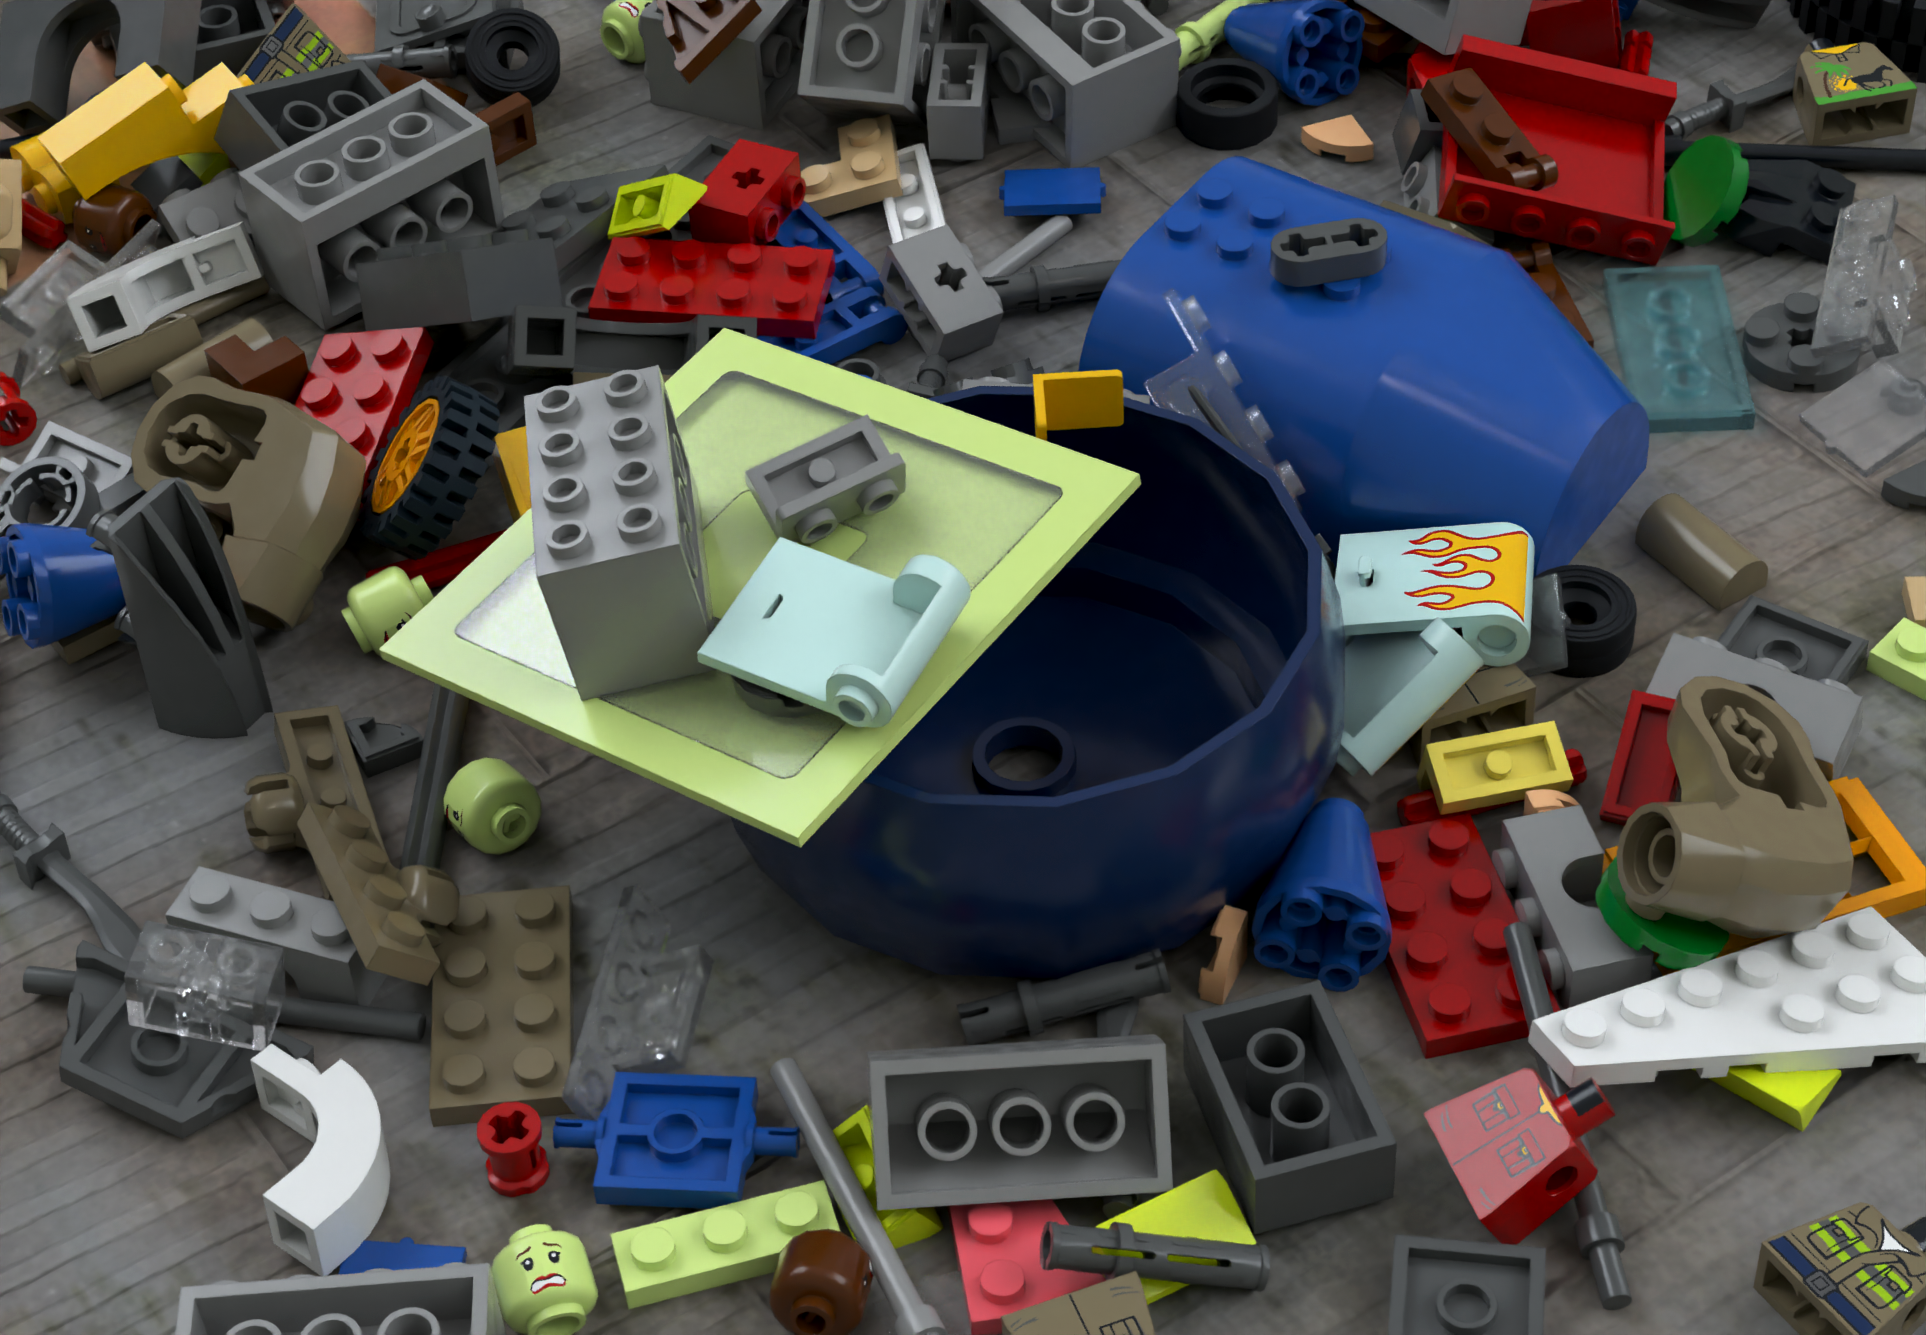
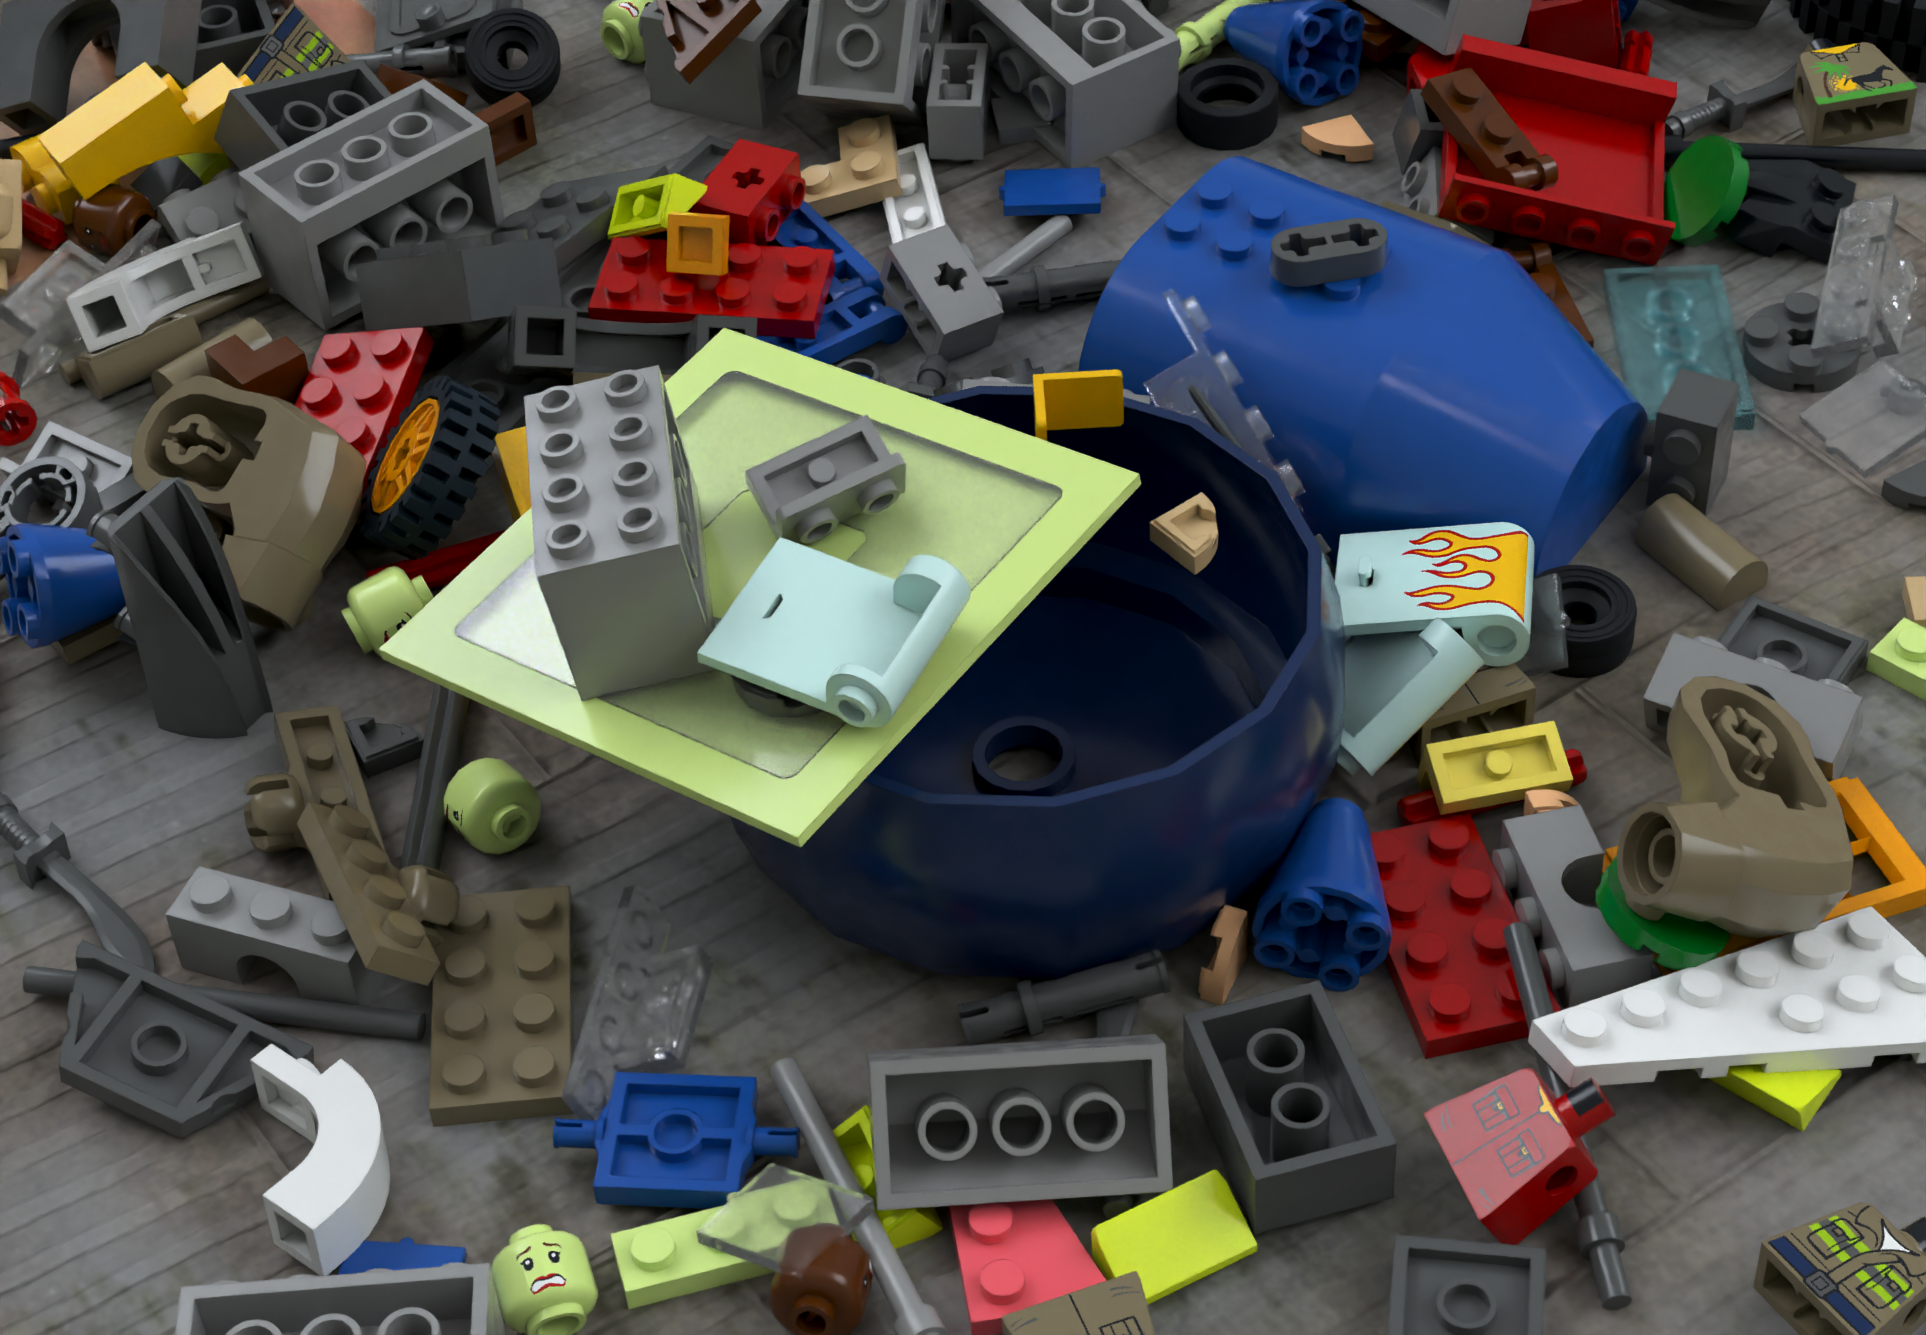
(205, 986): clear brick -> none
(511, 1140): red bush -> none
(697, 243): none -> light orange tile
(785, 1220): none -> clear piece
(1070, 1249): dark grey pin -> none
(1188, 533): none -> tan tile
(1642, 762): red tile -> none
(1692, 439): none -> dark grey brick

